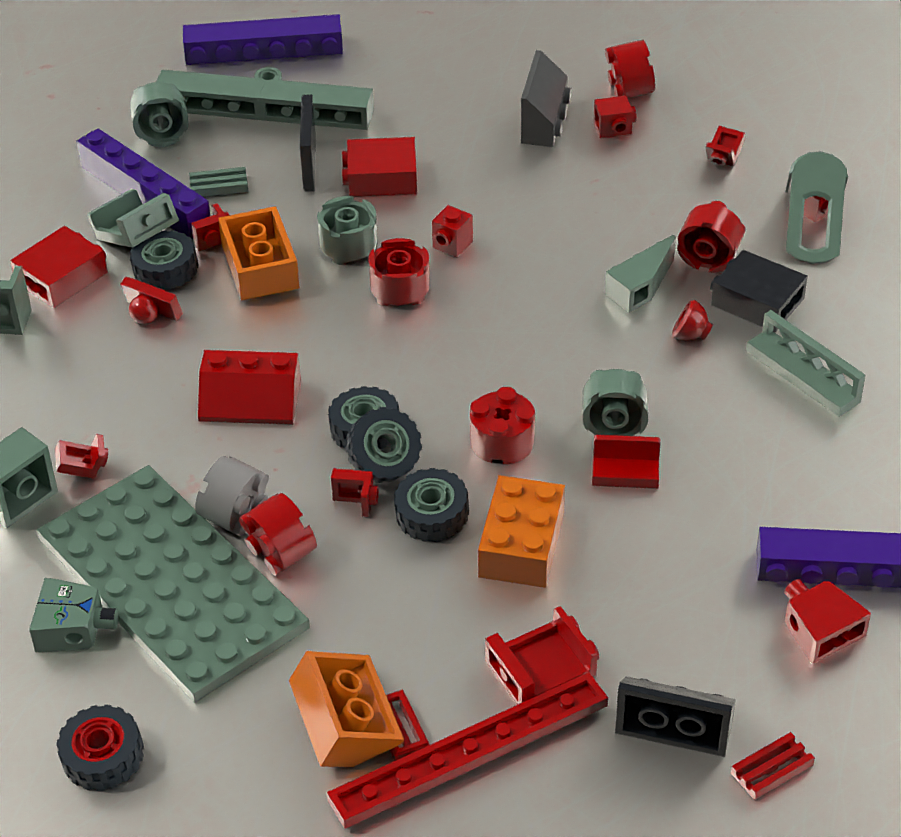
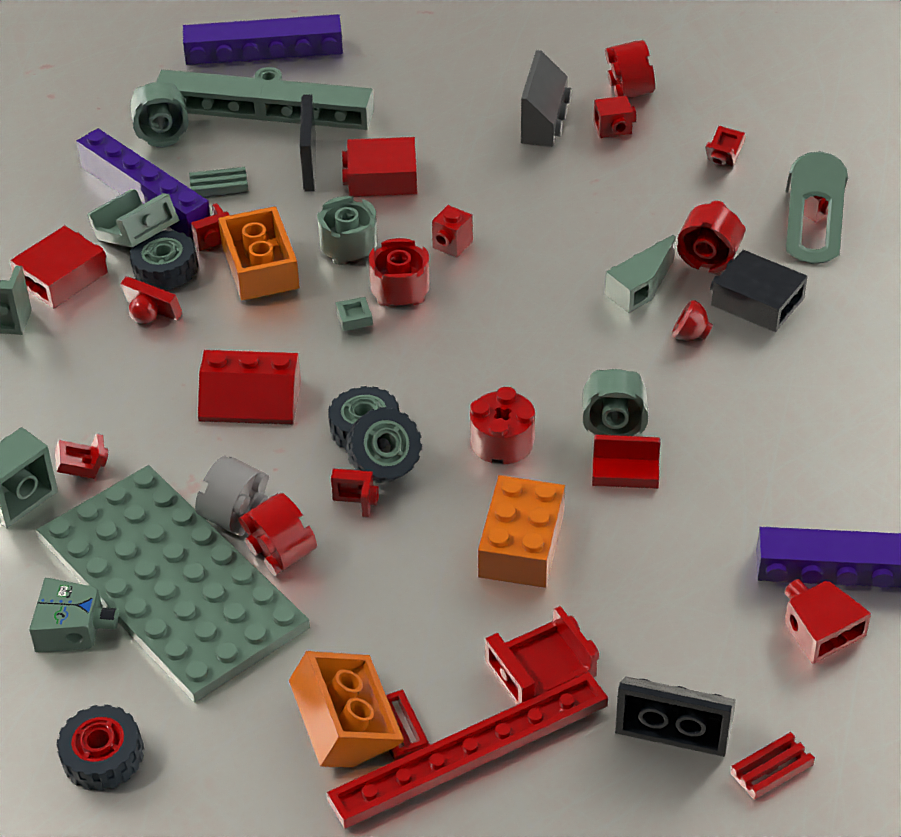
(354, 313): none -> sand green plate
(431, 504): black wheel -> none
(807, 370): sand green fence -> none

